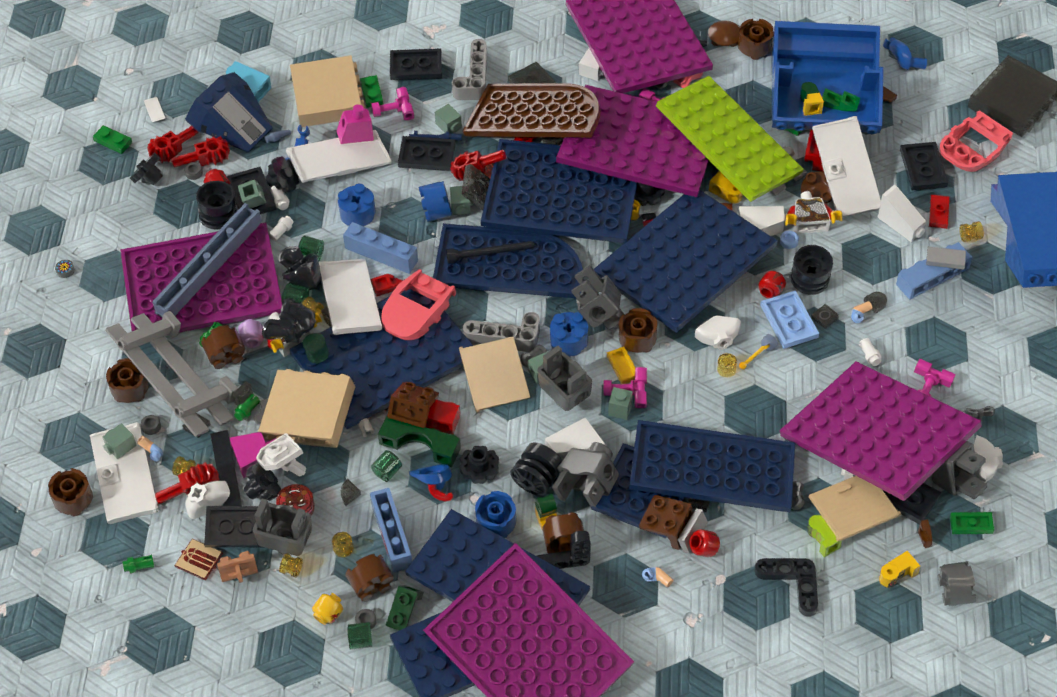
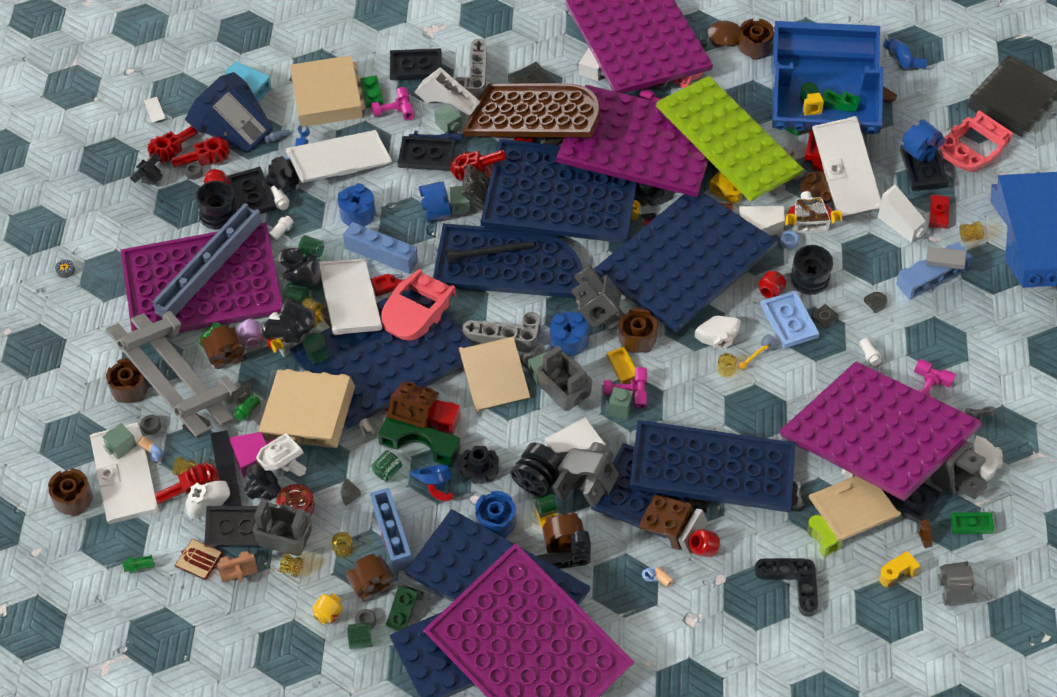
(112, 139): green plate -> none
(252, 194): sand green brick -> none
(355, 126): dark pink torso -> none
(445, 89): none -> white arch
(858, 311): arm -> none
(922, 141): none -> blue brick

